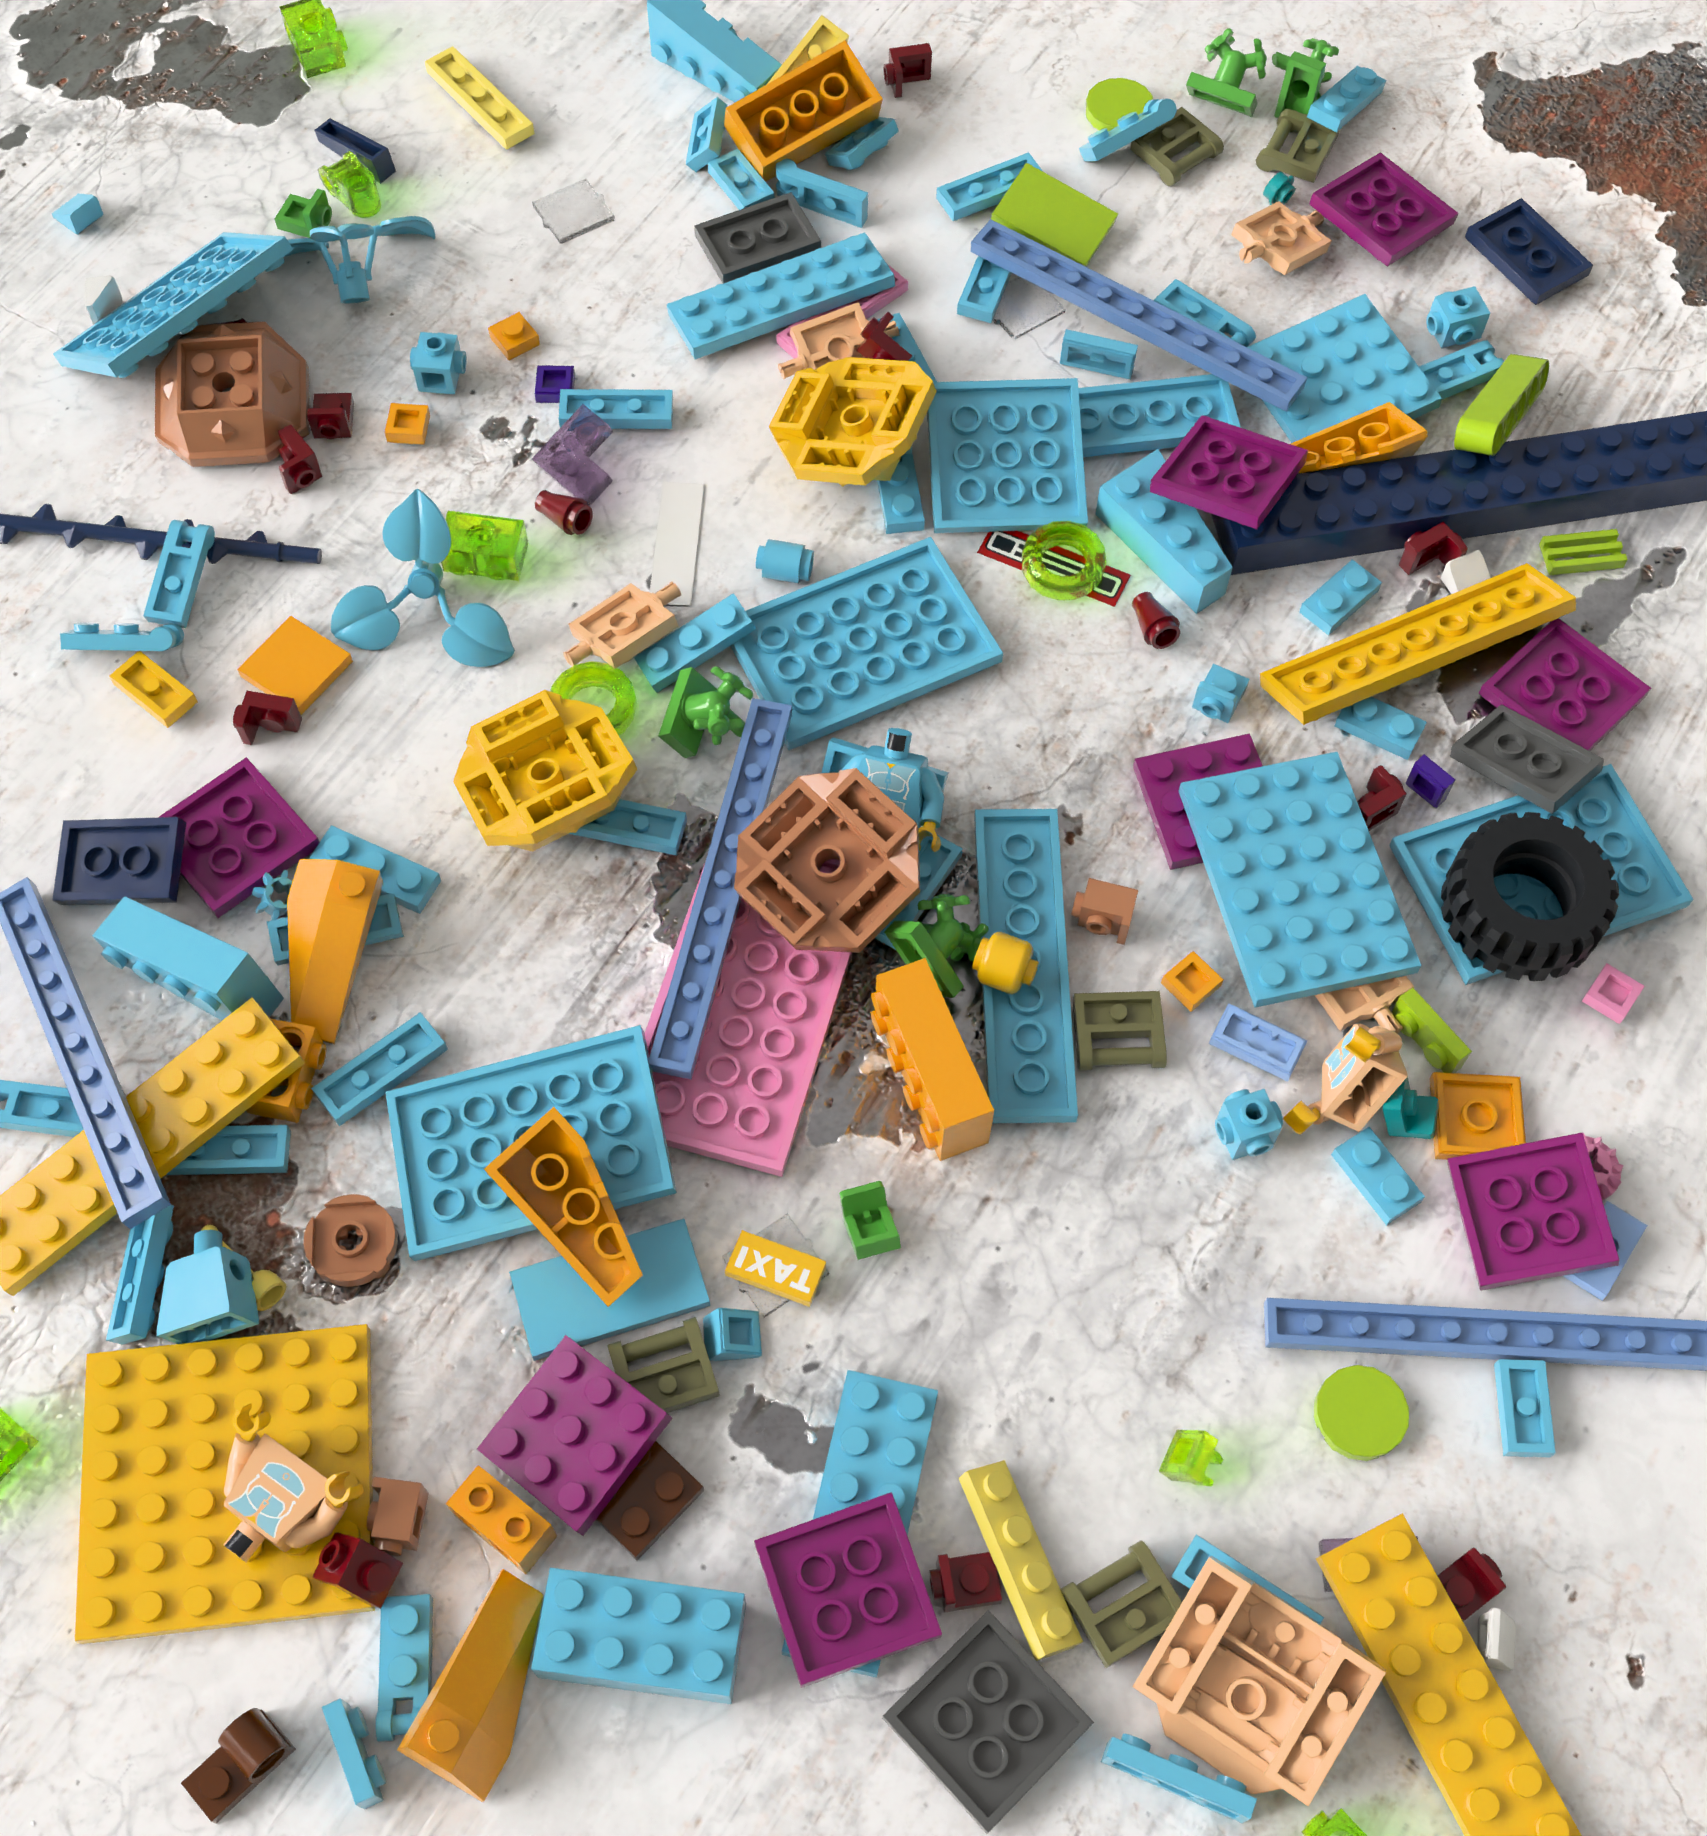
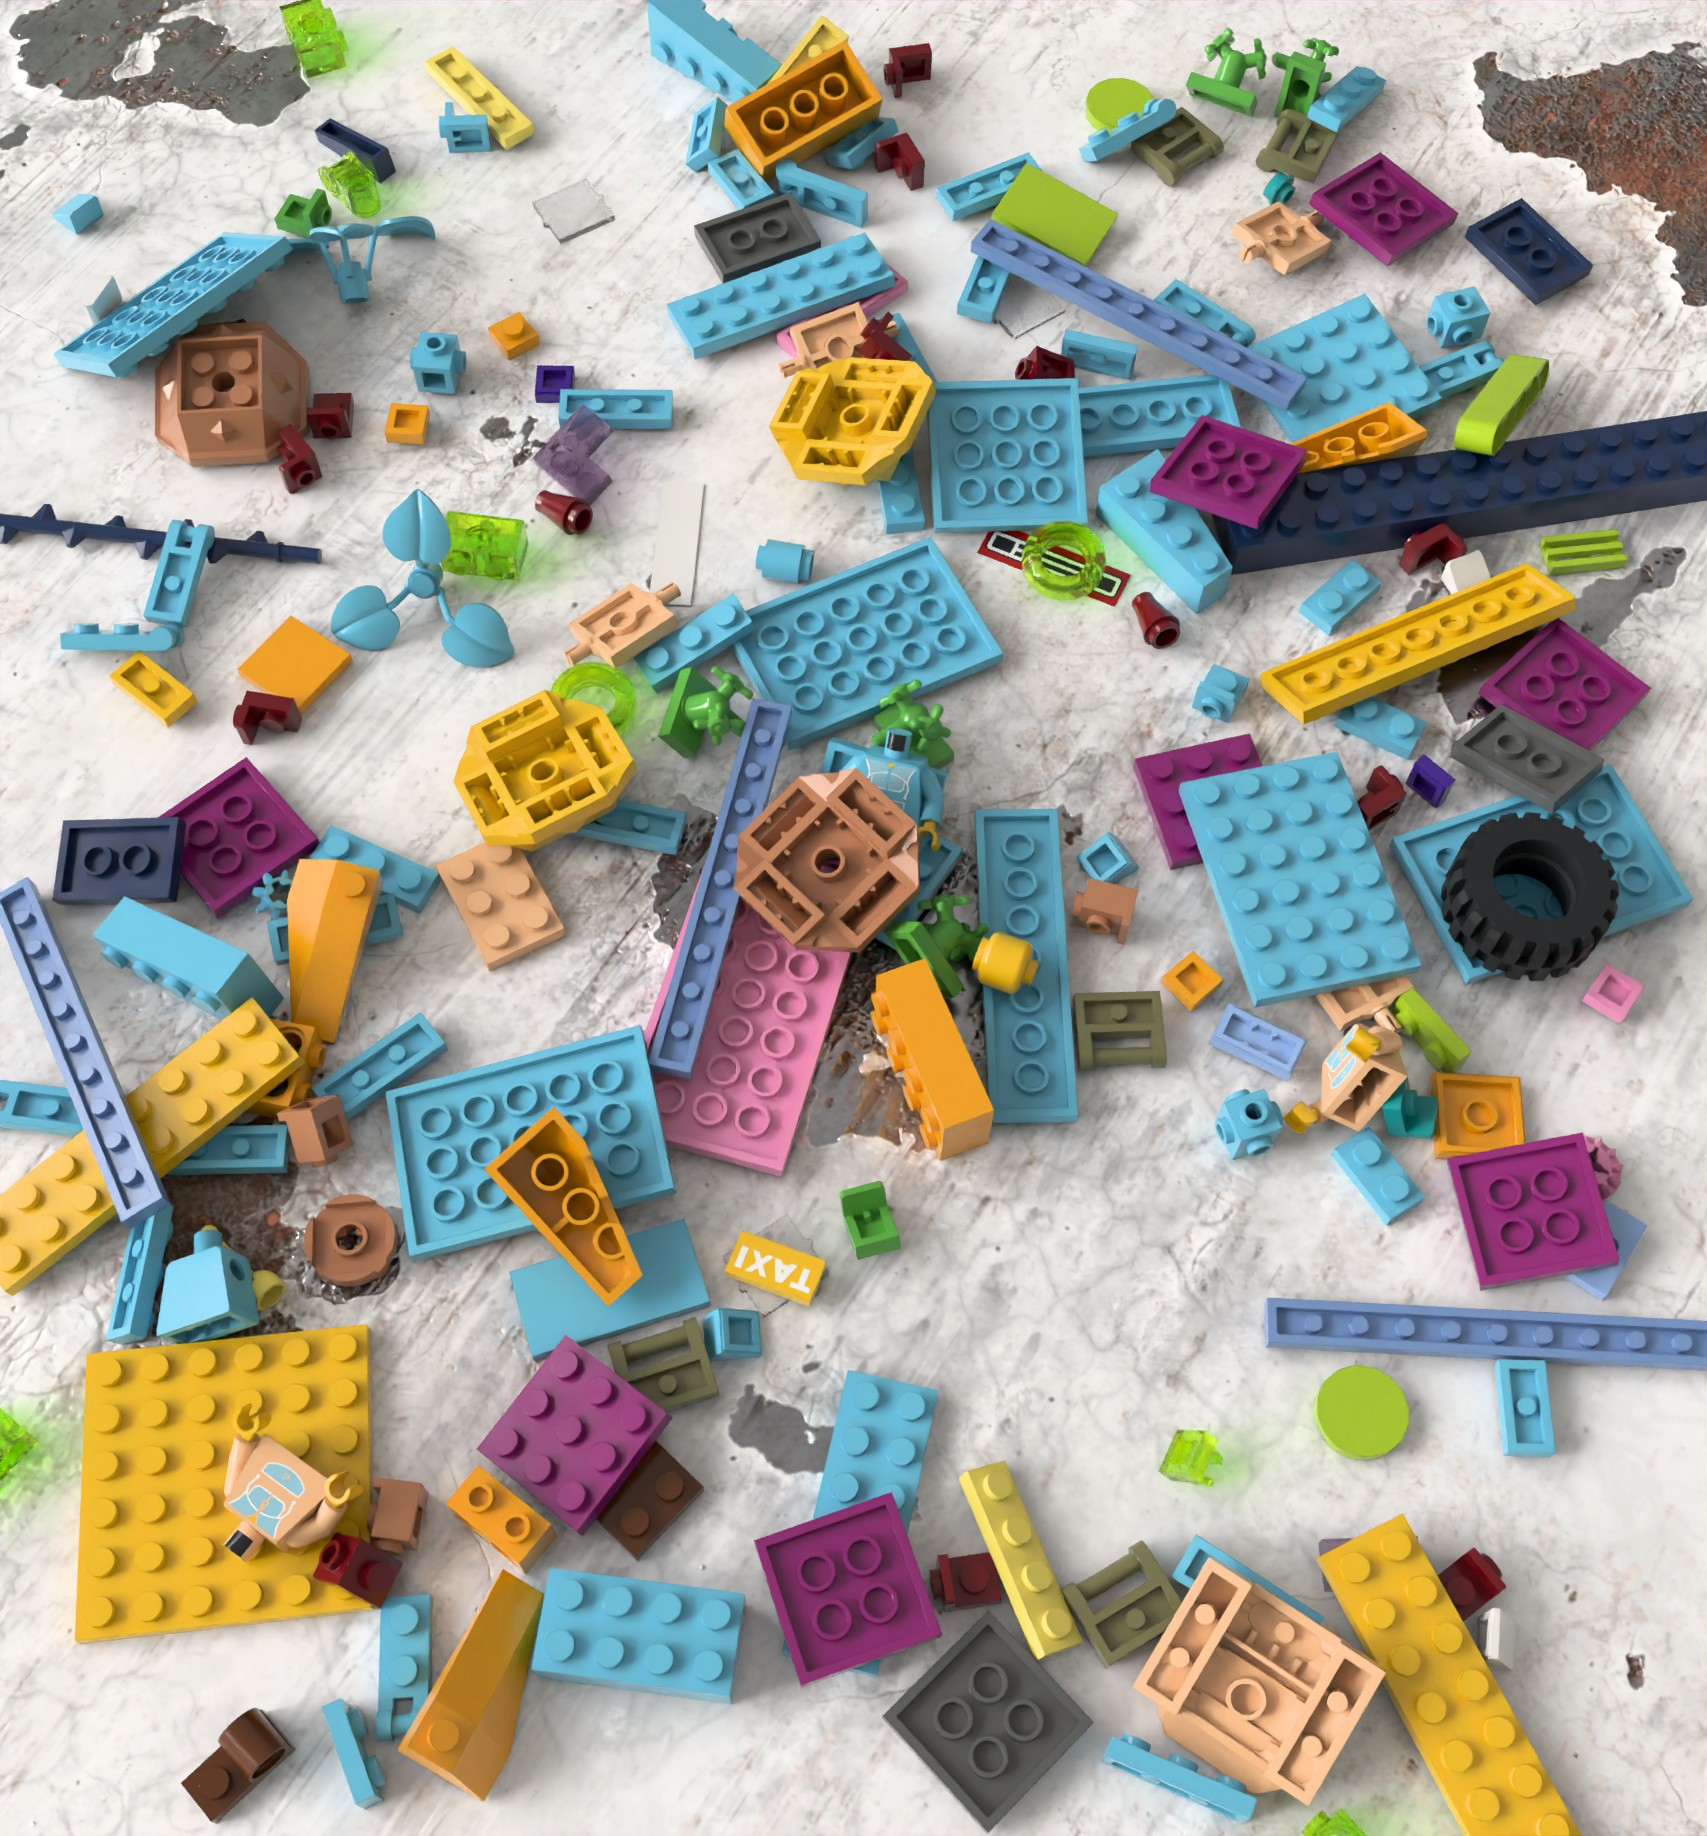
(317, 1129): none -> nougat brick
(464, 132): none -> medium azure bracket
(500, 902): none -> light nougat plate
(903, 156): none -> dark red bracket
(914, 717): none -> bright green piece
(1044, 365): none -> dark red bracket
(1107, 859): none -> medium azure slope

